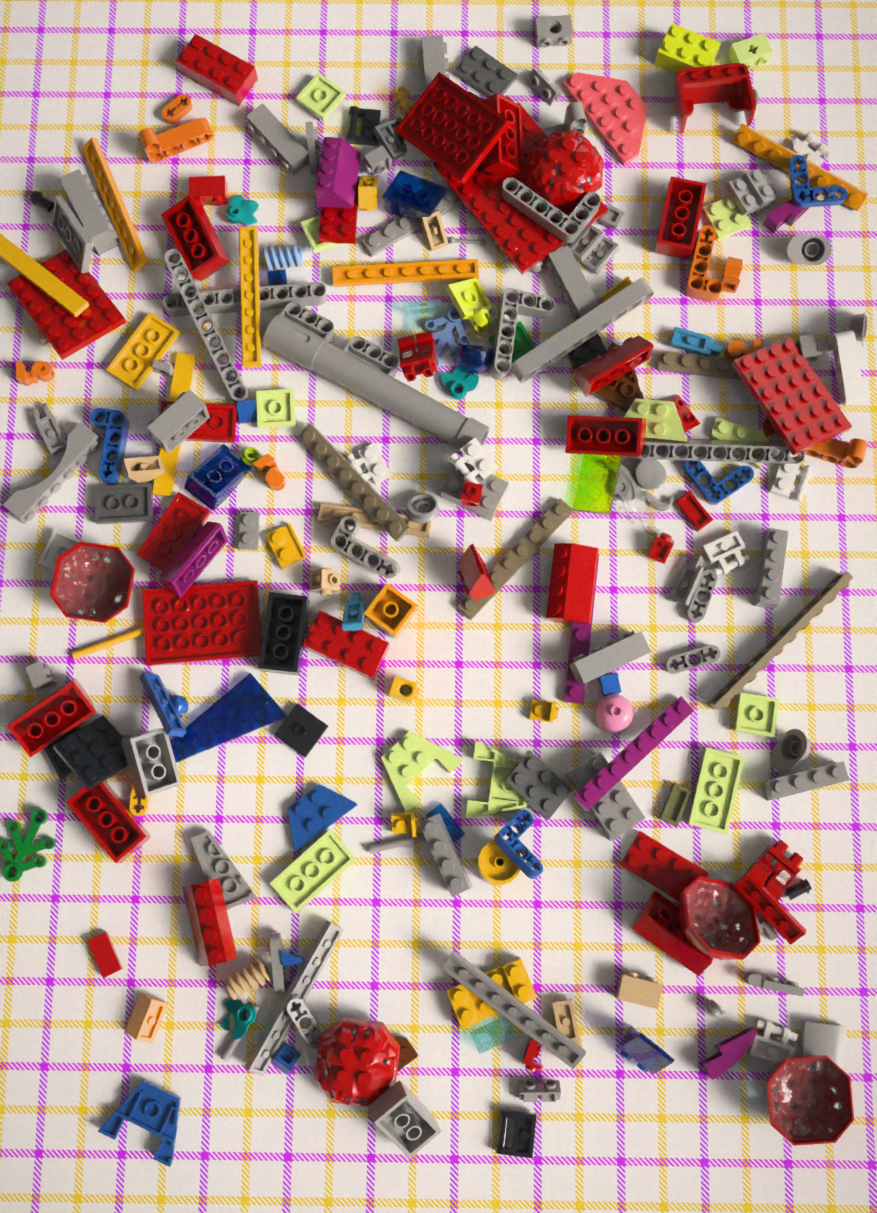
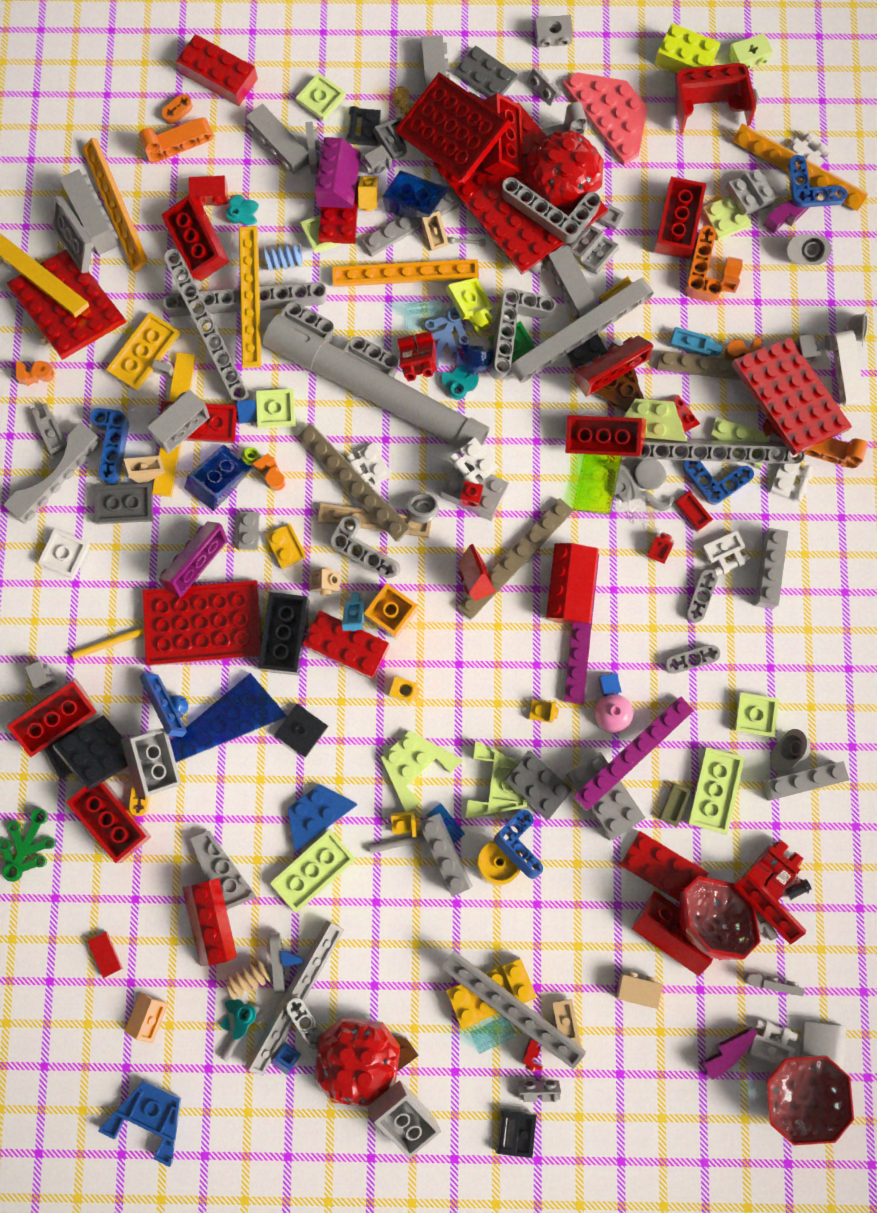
(39, 199): black pin -> none
(92, 582): clear light blue rock -> none
(173, 531): red plate -> none
(277, 277): clear blue plate -> none
(609, 658): light grey brick -> none
(644, 1051): clear blue slope -> none
(687, 581): light grey hinge -> none
(715, 1009): light grey bush -> none
(775, 646): dark tan plate -> none

